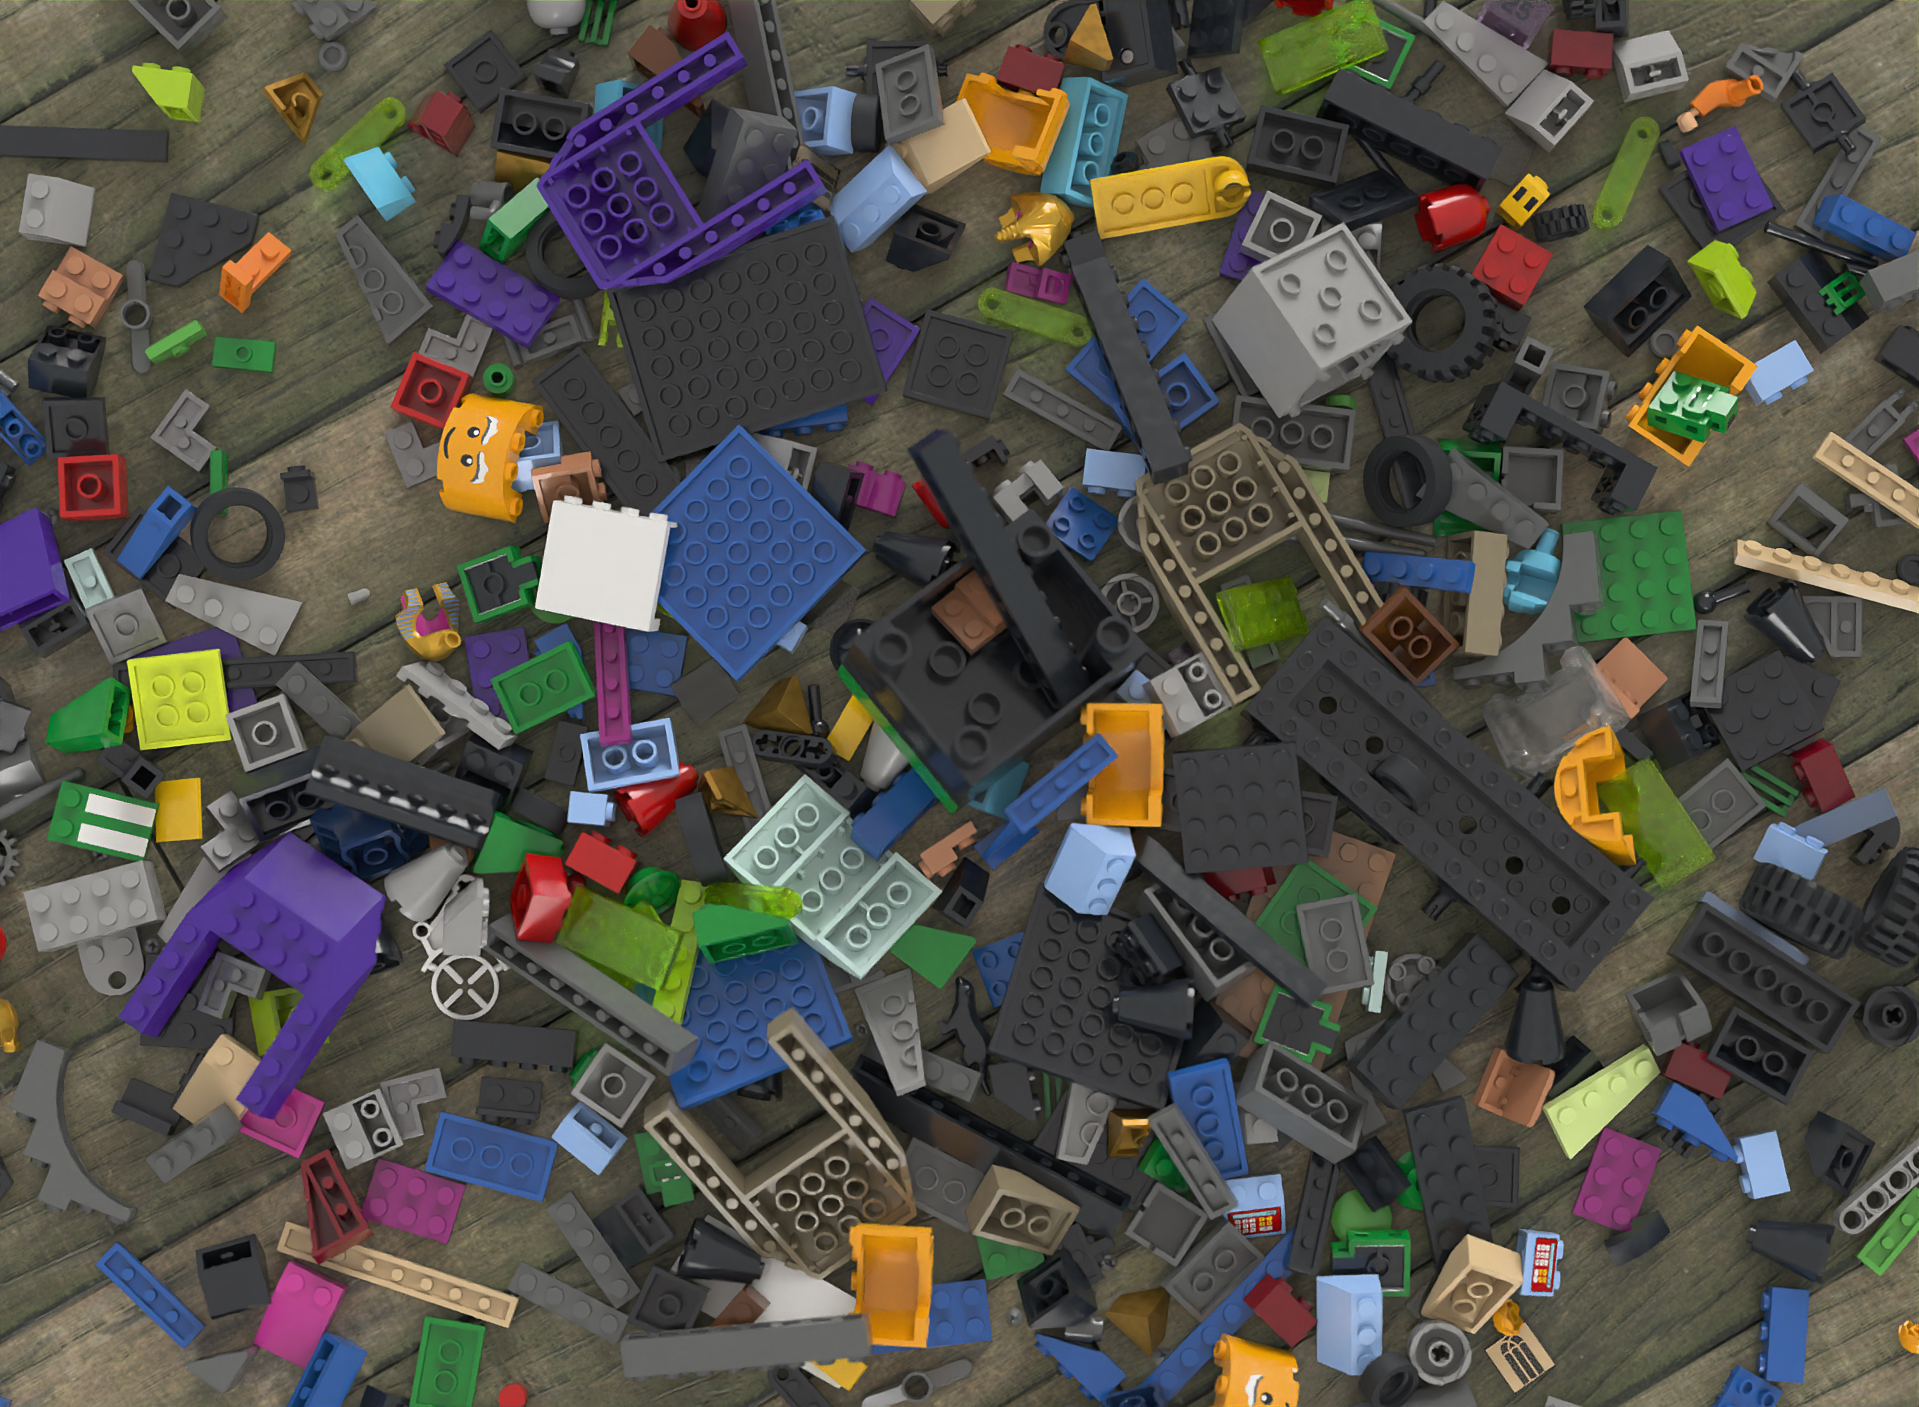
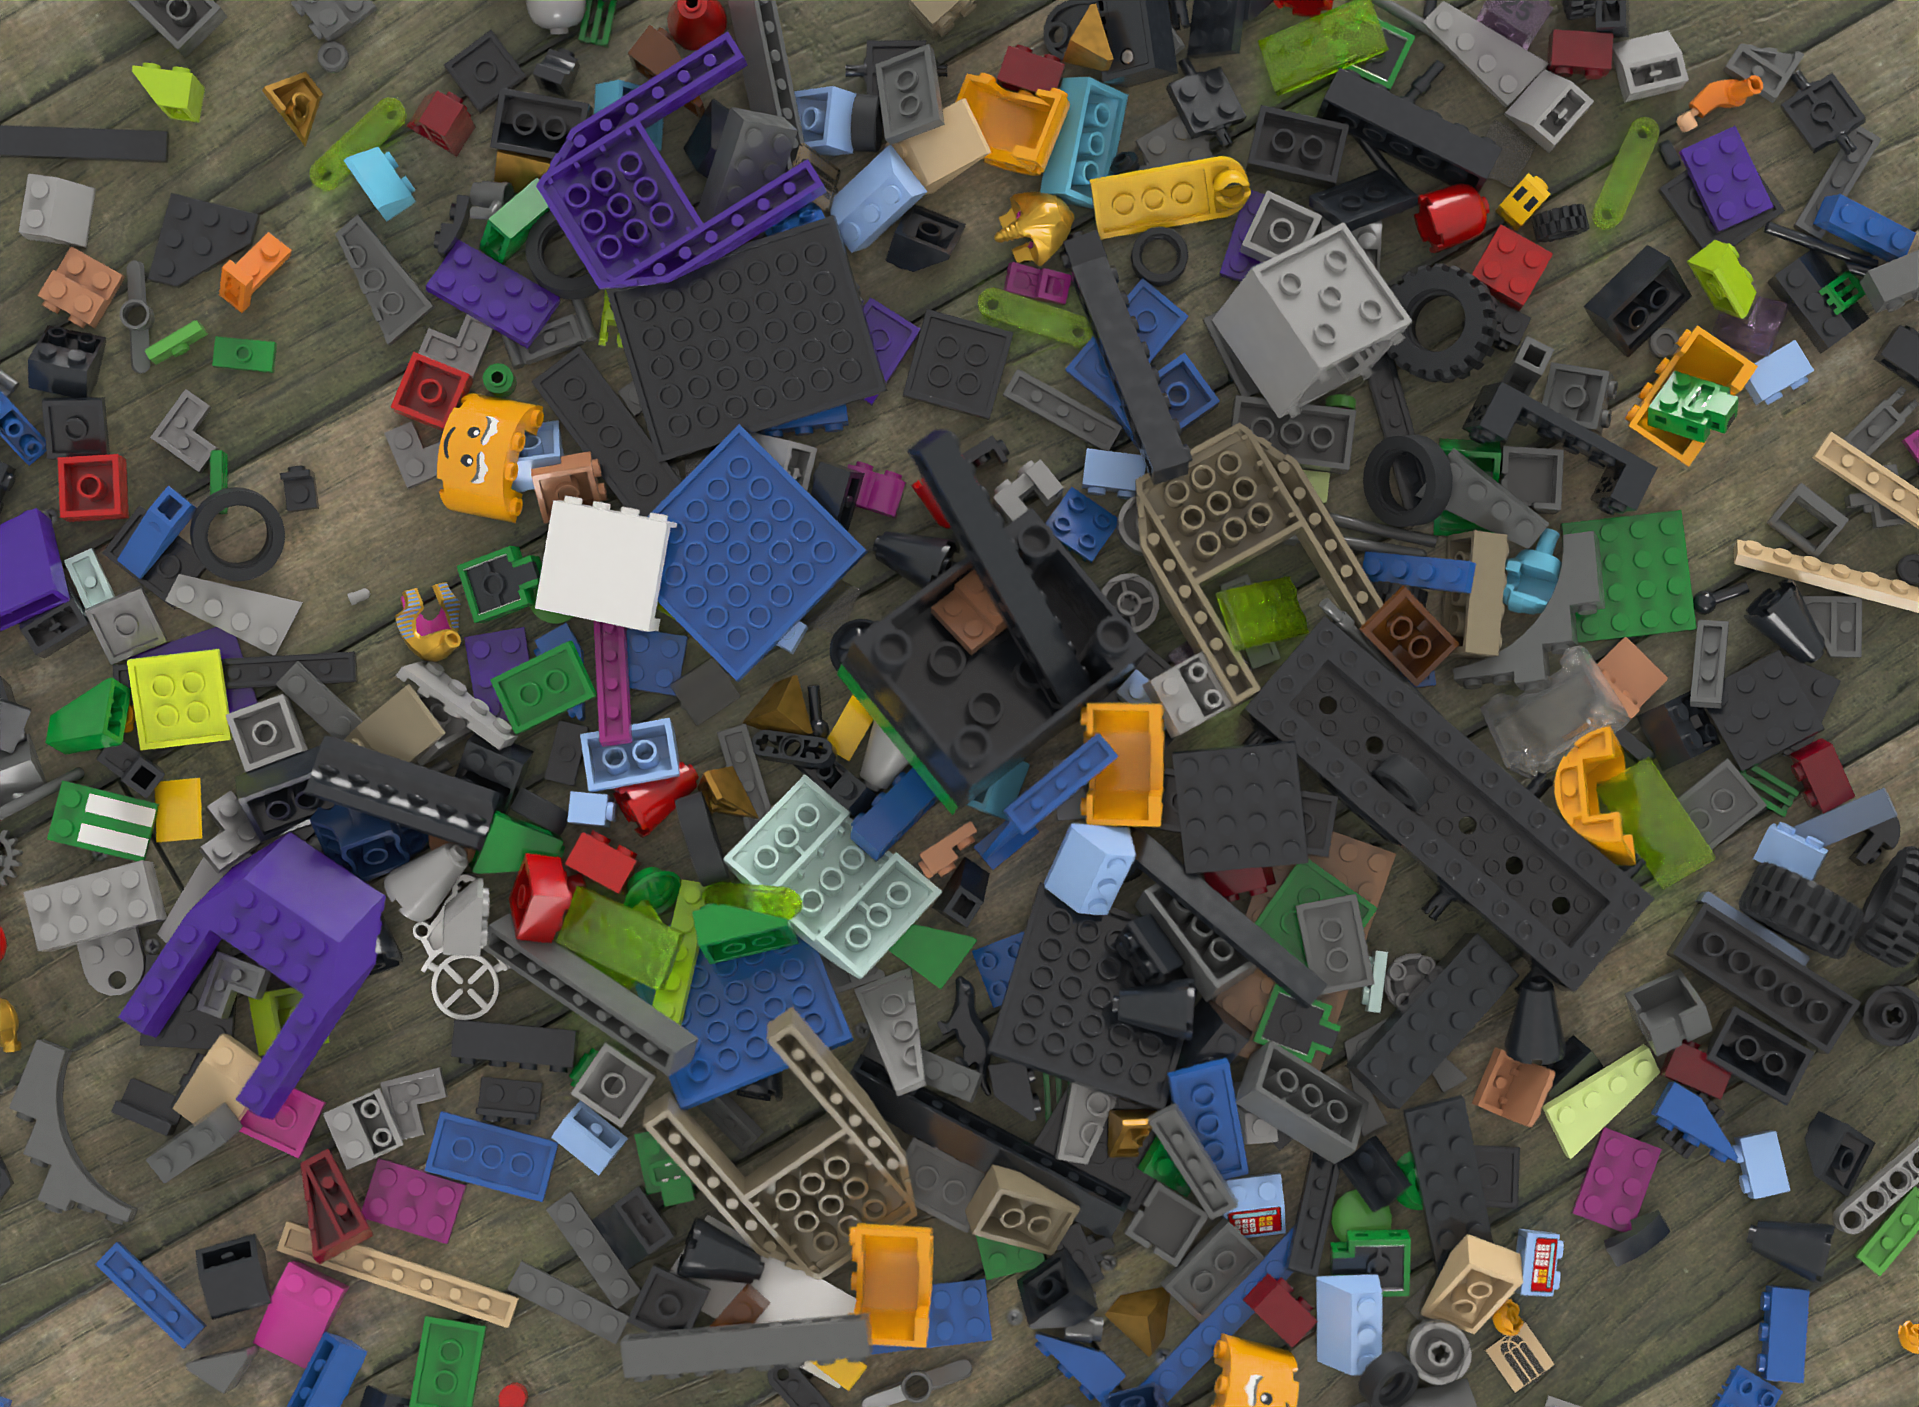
(1154, 234): none -> black tyre
(1757, 332): none -> plate

